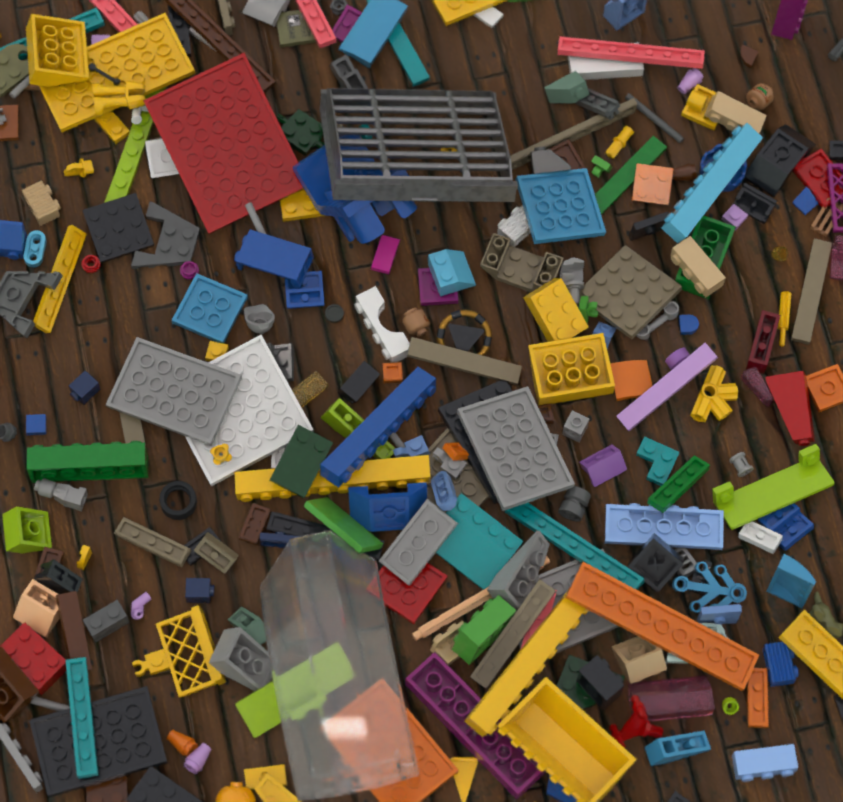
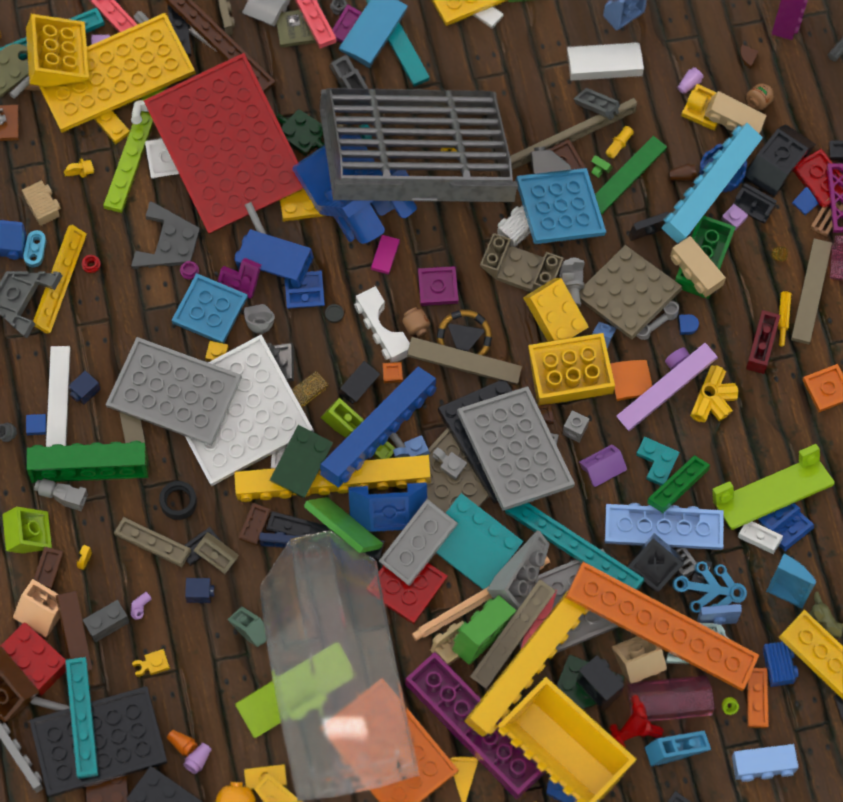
(58, 395): none -> white tile
(58, 578): black hinge -> none
(92, 67): black hinge -> none
(118, 228): black plate -> none
(132, 99): yellow piece -> none
(204, 641): yellow fence -> none
(215, 451): yellow plate -> none
(242, 659): light grey slope -> none
(244, 280): none -> magenta plate
(444, 491): medium blue plate -> none
(450, 271): medium azure slope -> none
(455, 451): orange tile -> none
(567, 89): sand green slope -> none
(574, 503): dark grey wheel -> none
(587, 308): bright green tile -> none
(631, 52): coral plate -> none
(652, 184): orange plate -> none
(658, 121): dark grey bar -> none
(741, 464): light grey bush -> none
(756, 384): clear pink slope -> none
(793, 402): red slope -> none

